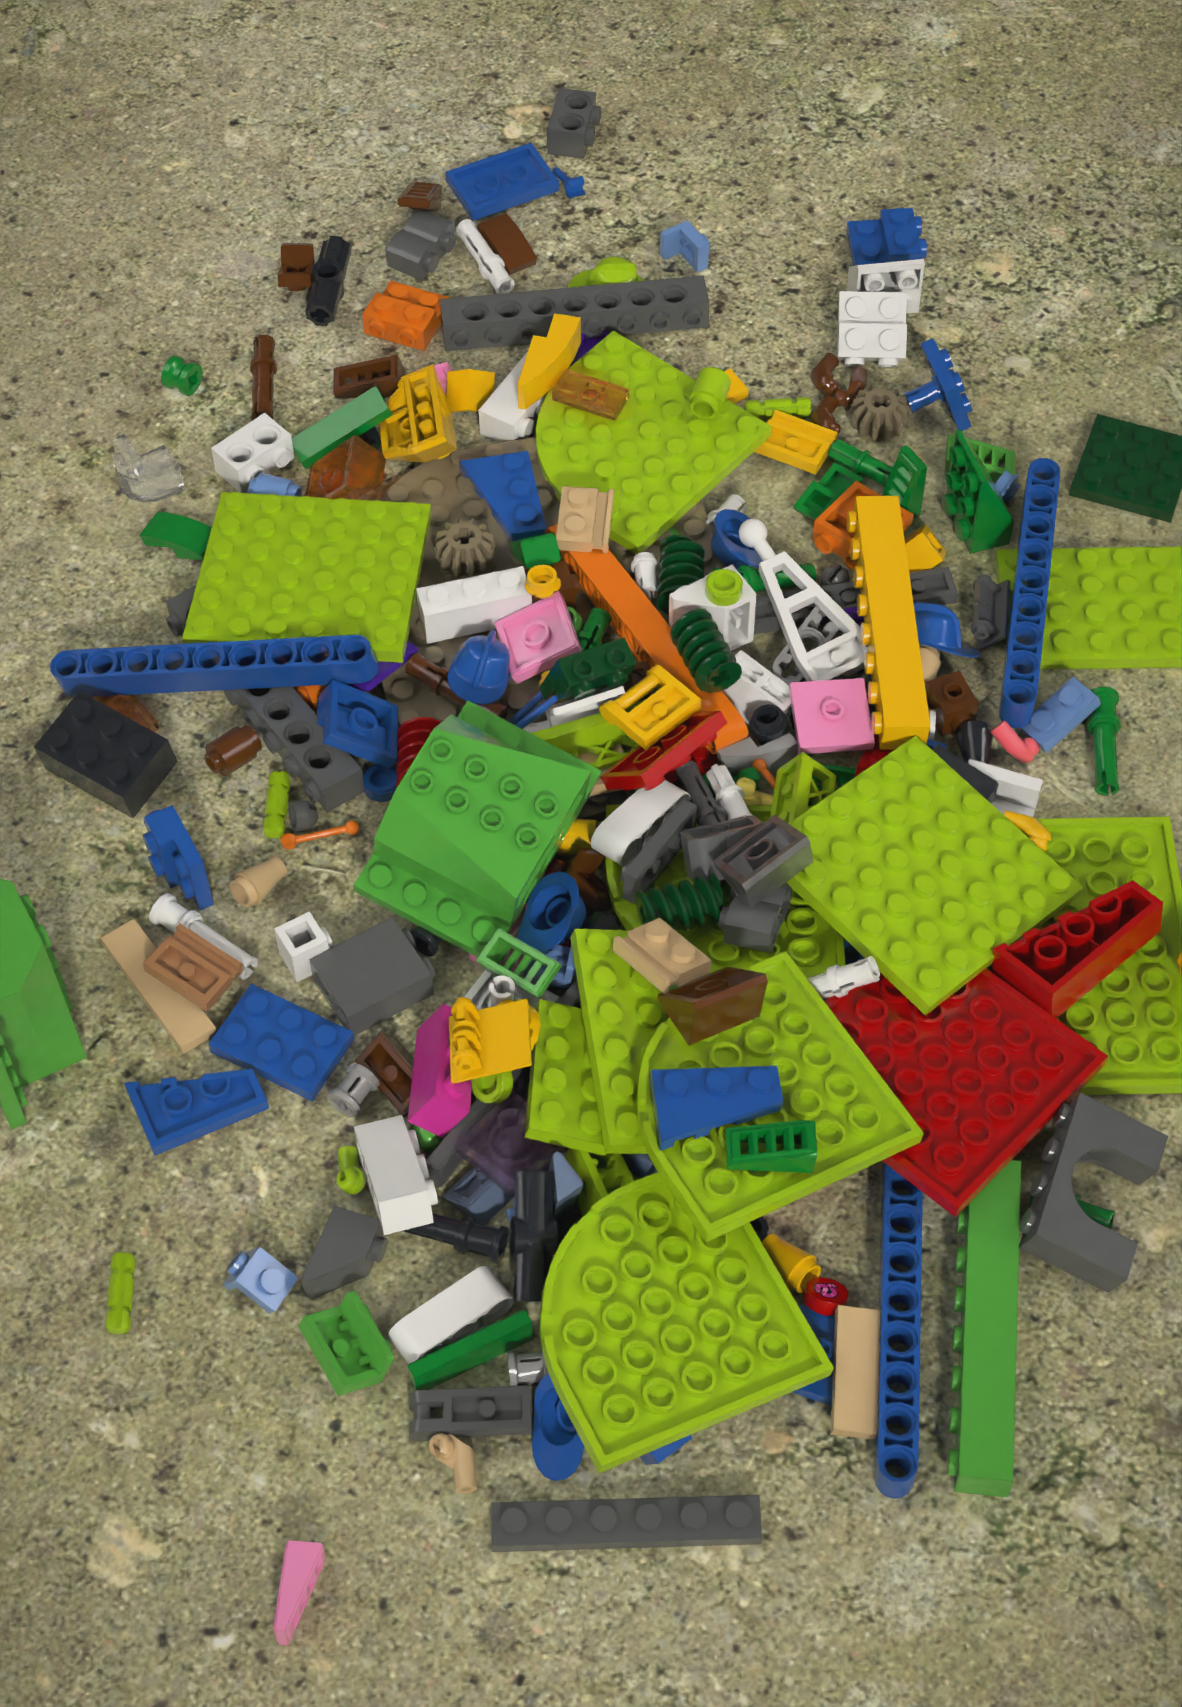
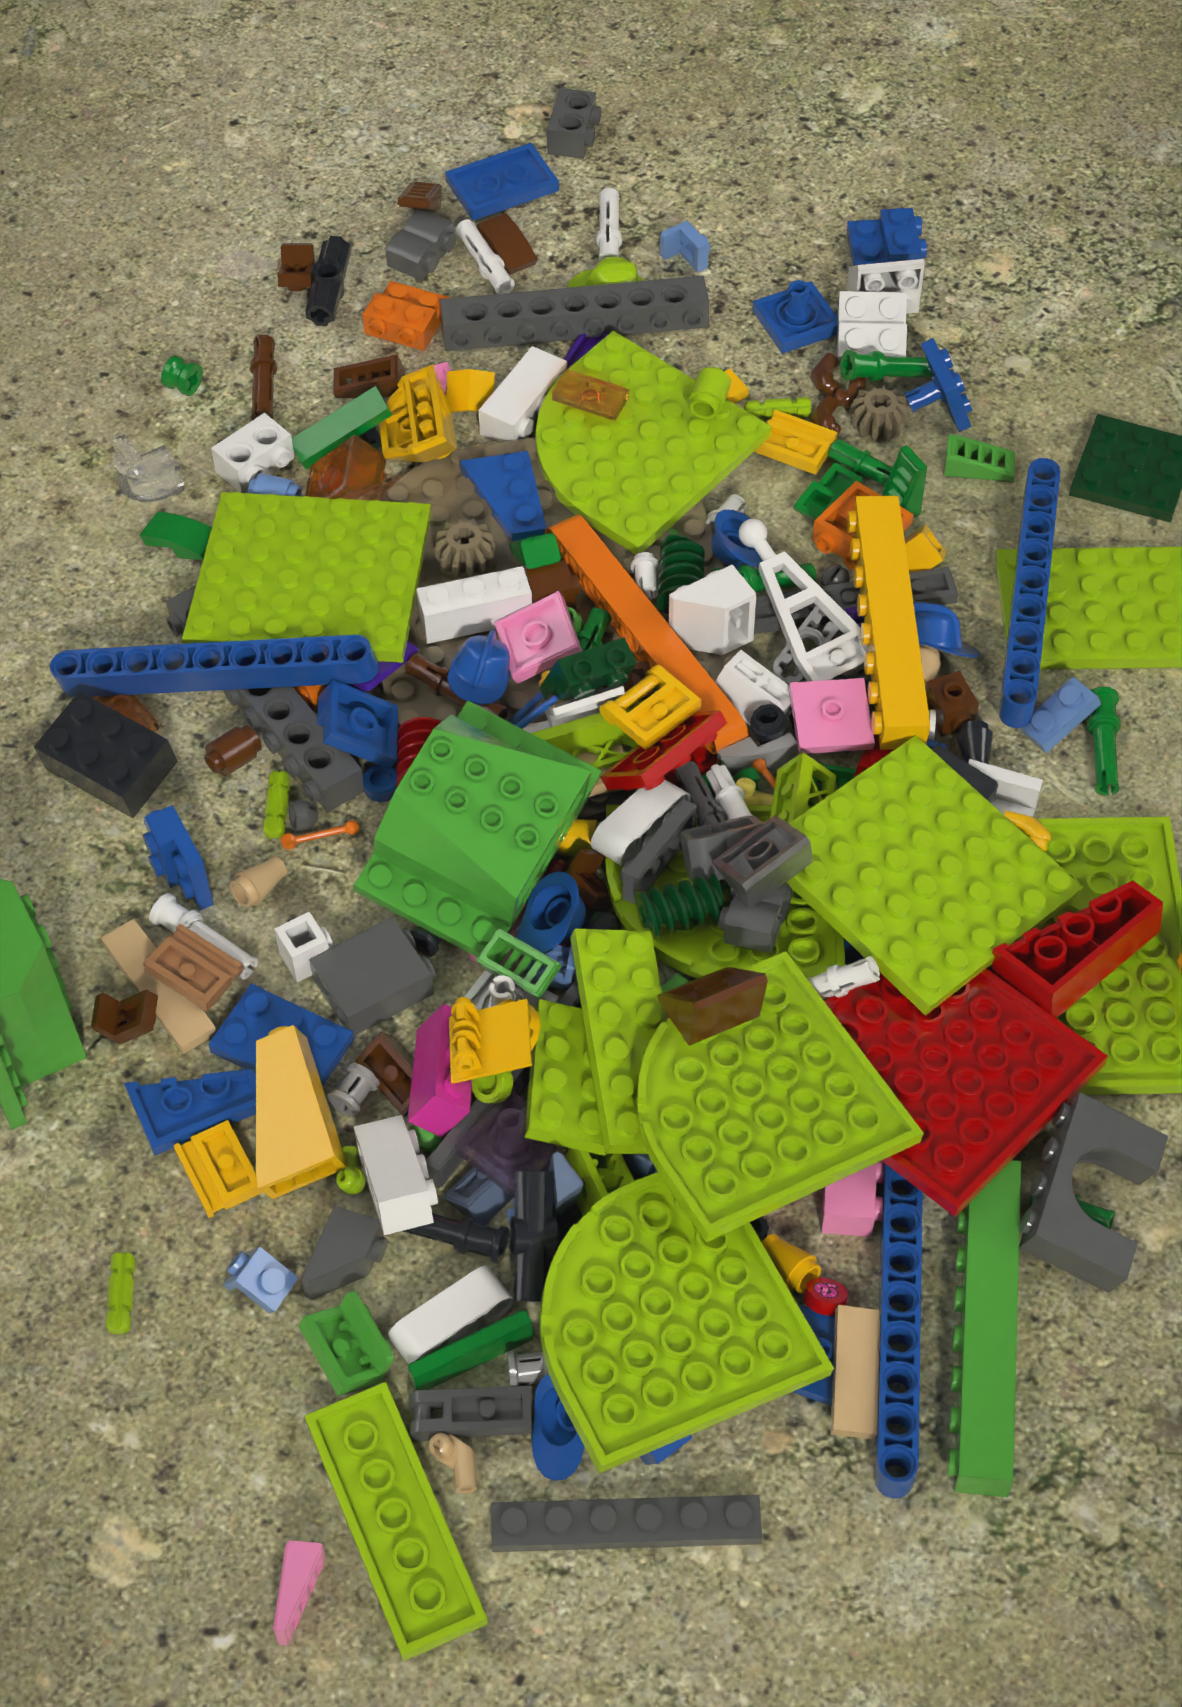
(124, 1018): none -> reddish brown bracket
(218, 1168): none -> yellow plate
(292, 1116): none -> yellow slope
(395, 1521): none -> lime plate
(542, 581): yellow plate -> none
(548, 359): yellow slope -> none
(572, 186): blue hand -> none
(584, 519): tan plate -> none
(609, 236): none -> white pin
(662, 955): tan plate -> none
(705, 651): dark green piece -> none
(705, 1098): blue wing -> none
(723, 587): lime tile -> none
(786, 1133): green slope -> none
(796, 316): none -> blue plate
(852, 1203): none -> bright pink brick
(877, 365): none -> green pin
(974, 500): green slope -> none
(991, 612): dark grey hinge -> none
(1007, 485): medium blue plate -> none
(1020, 749): coral arm -> none

